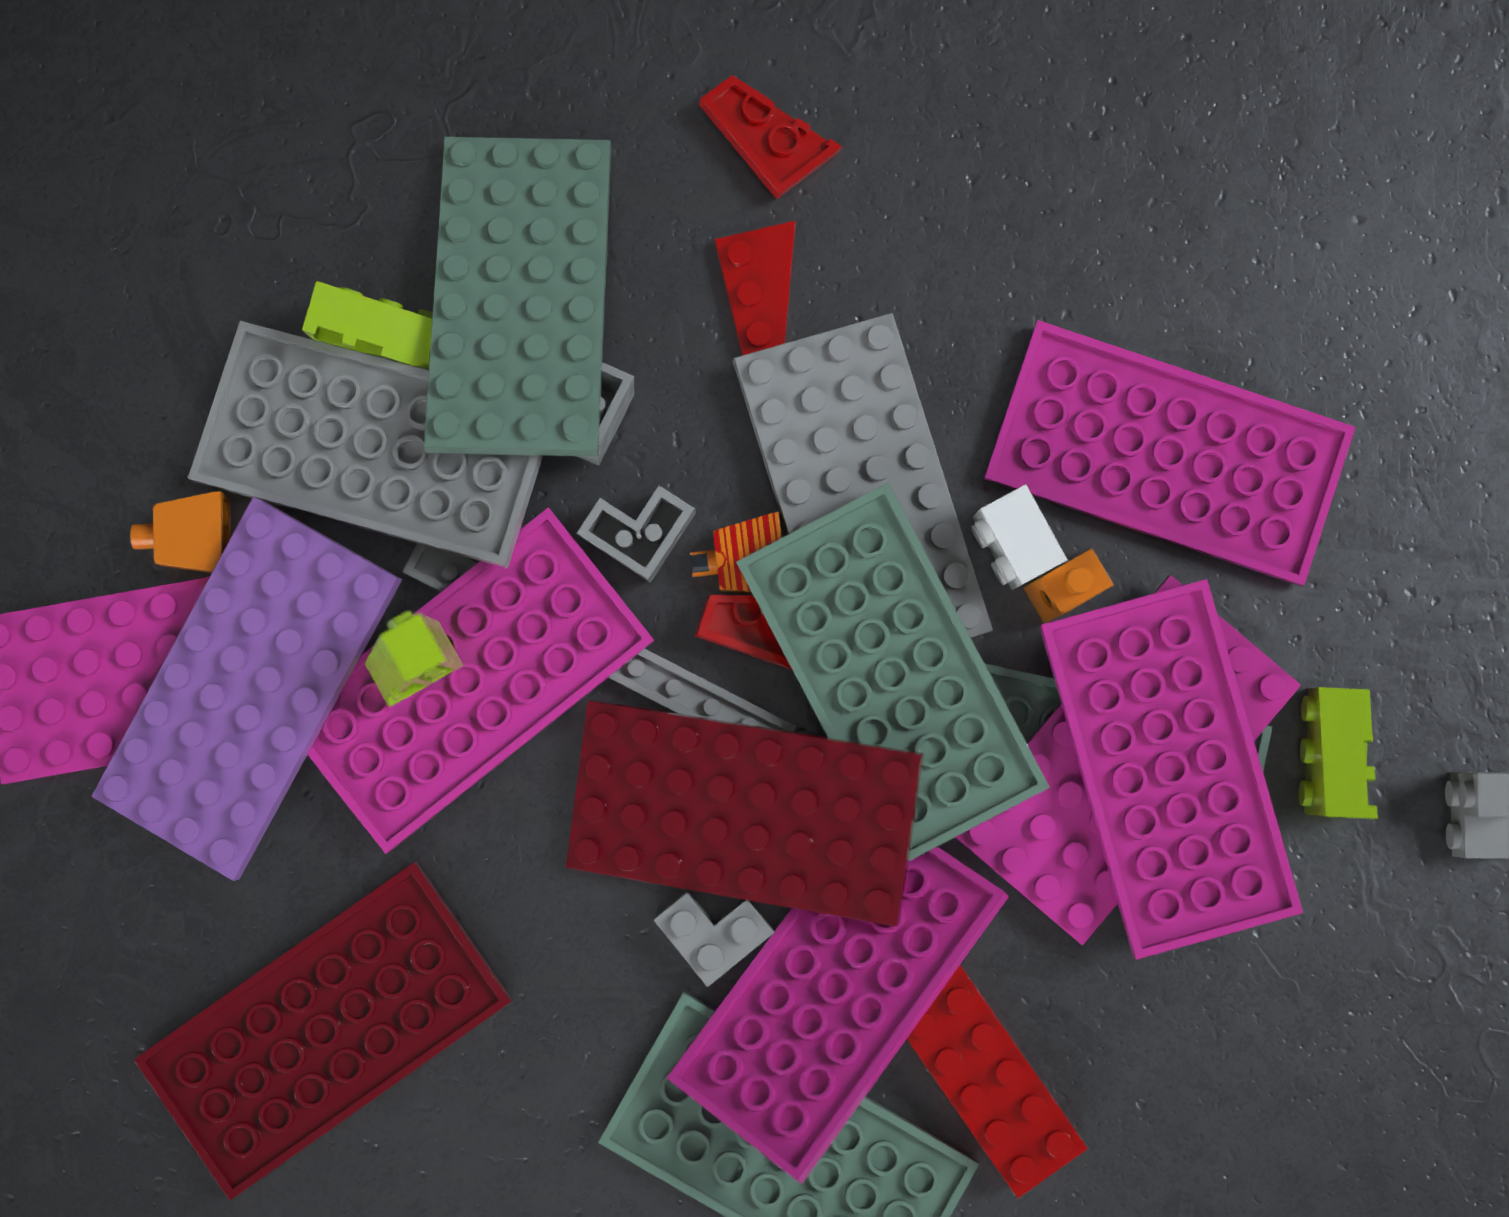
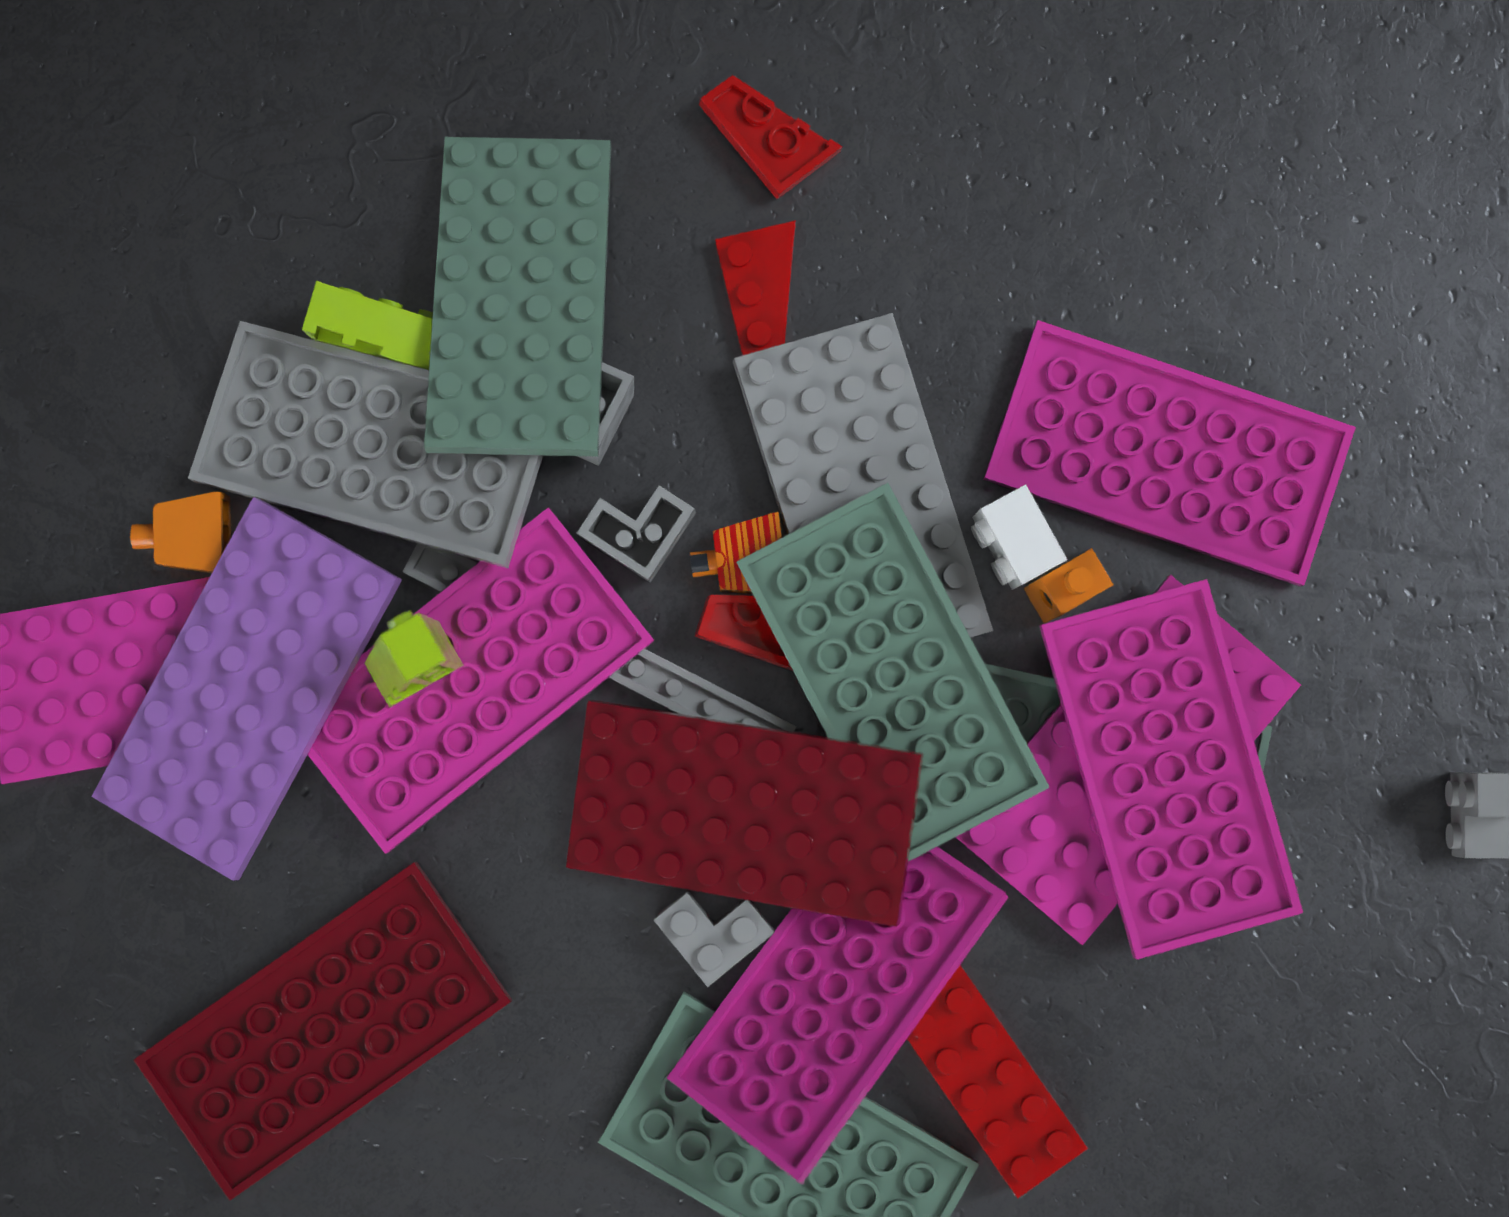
(1336, 753): lime wedge -> none

